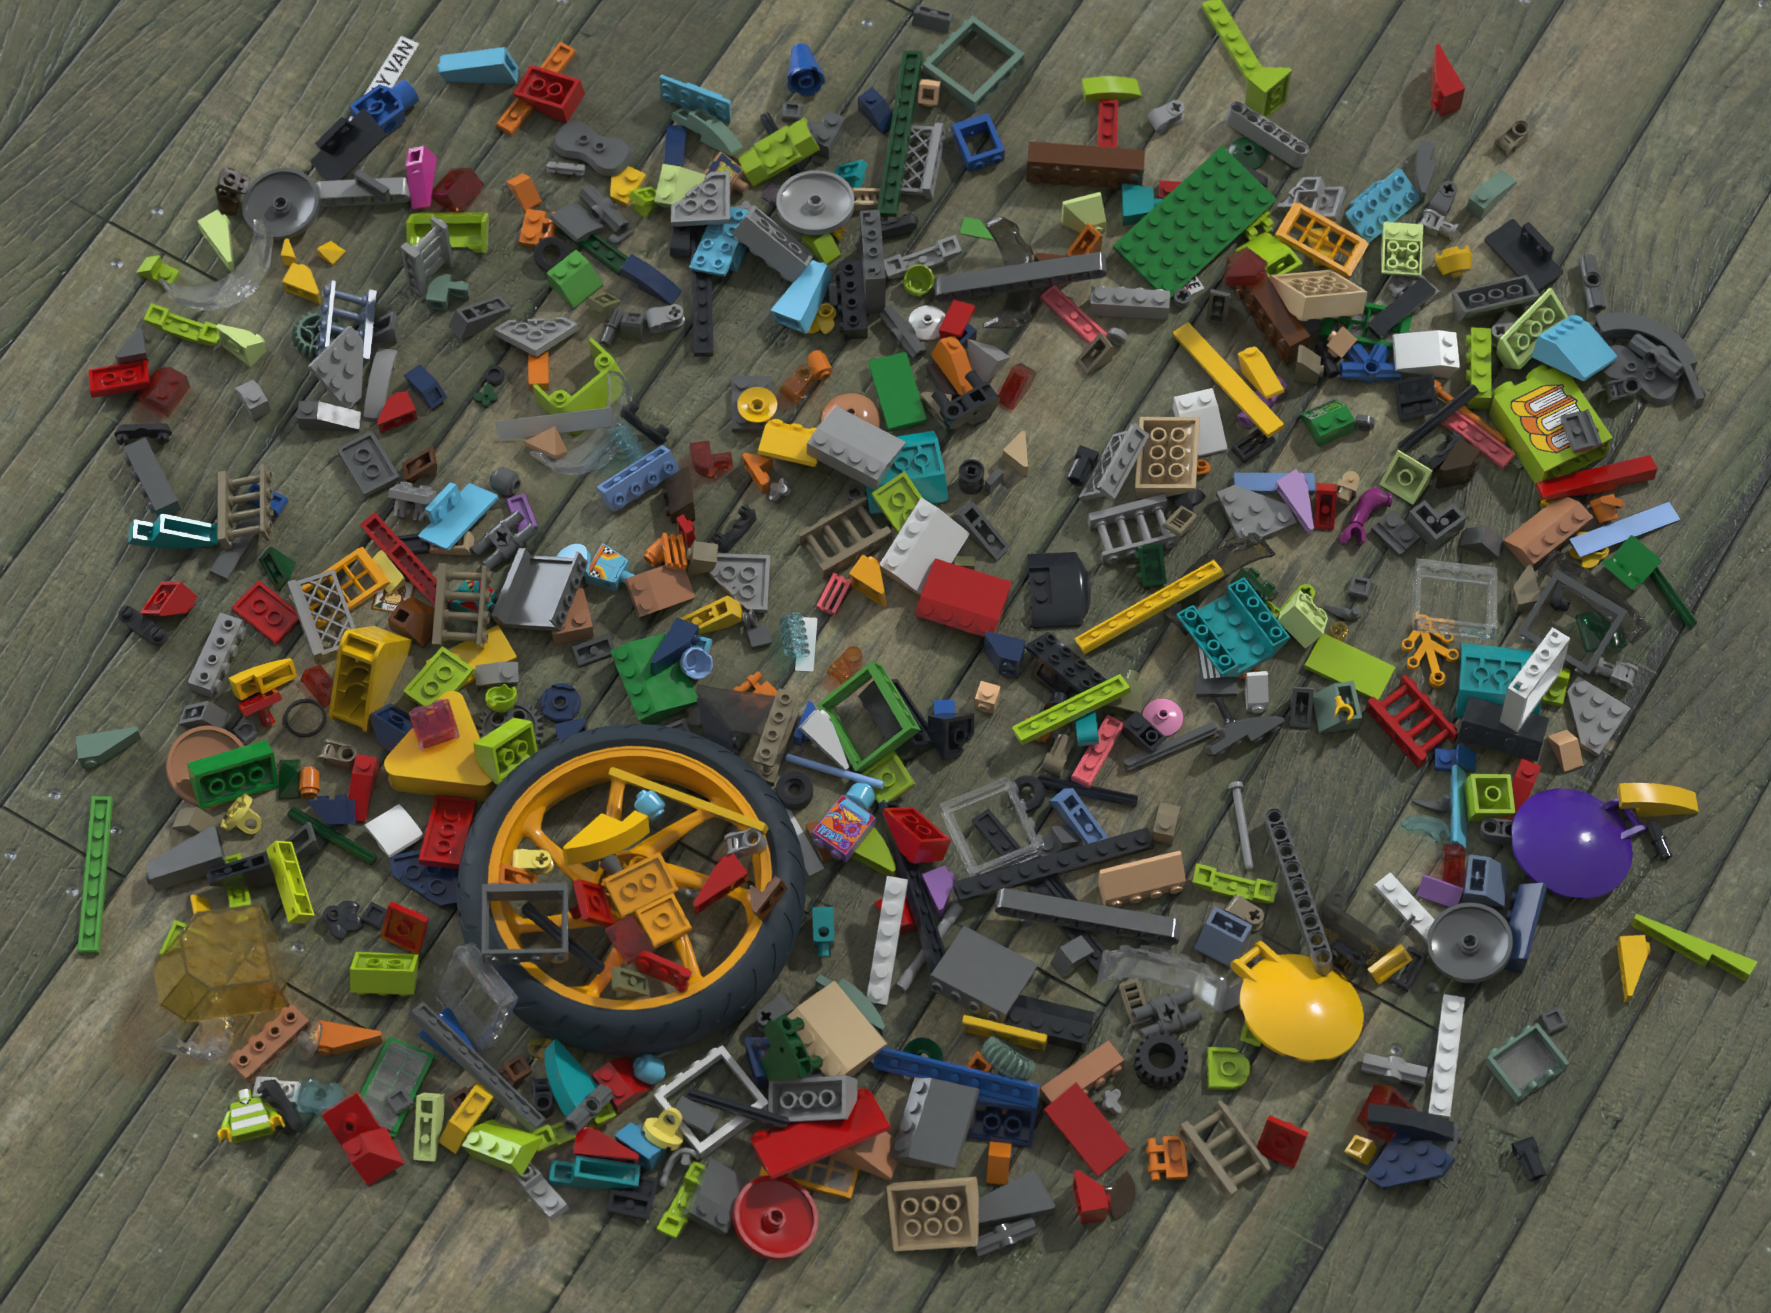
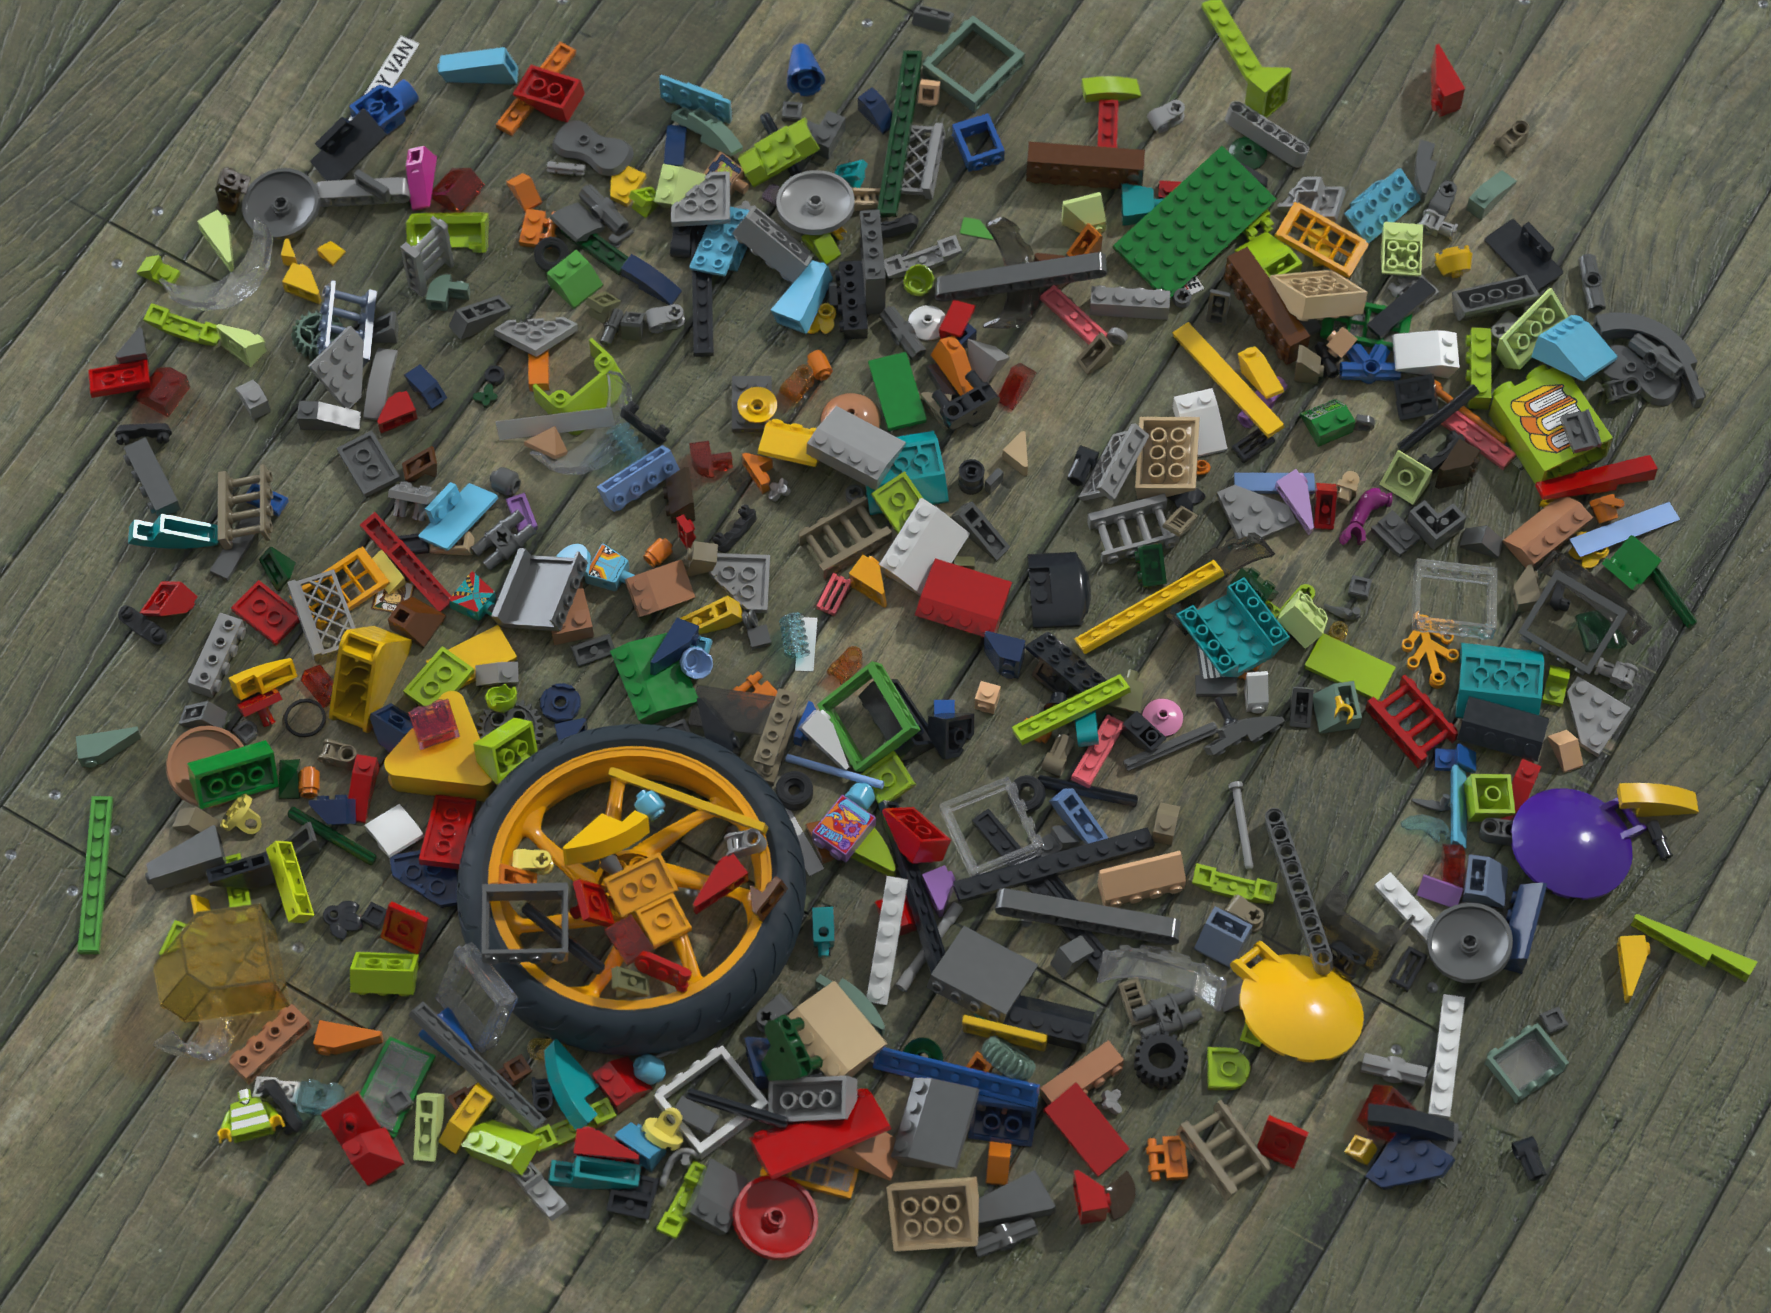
(309, 1040): clear dish -> none
(444, 595): dark tan fence -> none
(587, 1109): dark grey piece -> none
(681, 550): orange tile -> none
(1246, 270): clear red slope -> none
(1389, 964): yellow tile -> none
(1534, 679): white window -> none

